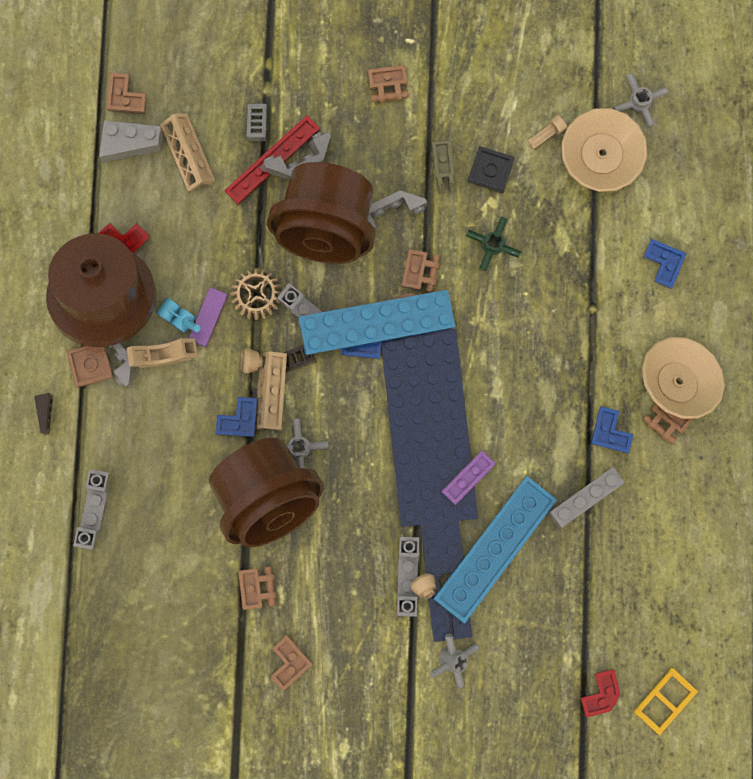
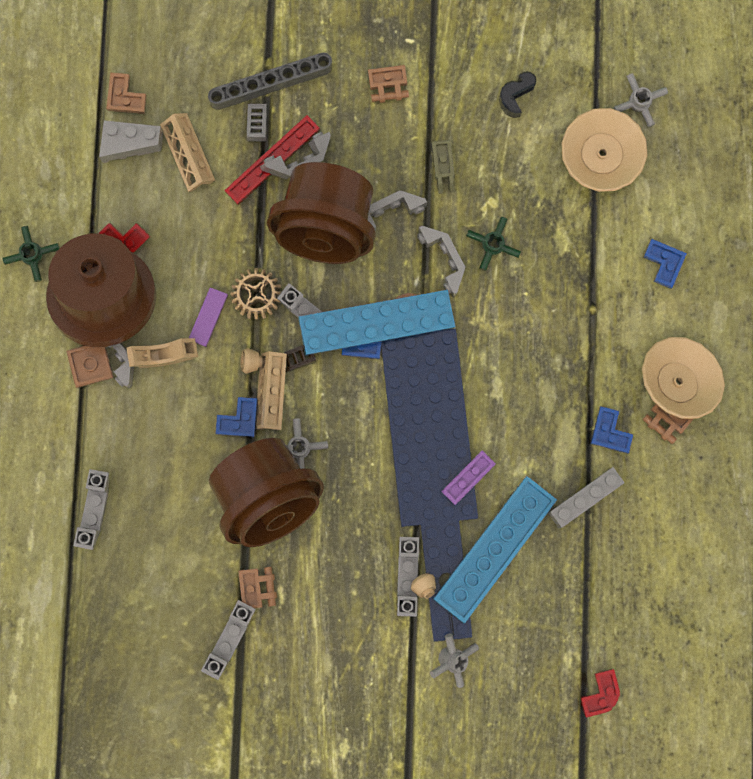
(24, 250): none -> dark green bar
(44, 410): dark brown slope -> none
(177, 317): medium azure beam -> none
(229, 640): none -> light grey slope
(276, 74): none -> dark grey beam
(295, 663): medium nougat plate -> none
(414, 271): medium nougat plate -> none
(431, 237): none -> light grey slope
(491, 169): black tile -> none
(514, 90): none -> black animal
(555, 126): tan piece -> none
(675, 710): yellow window -> none

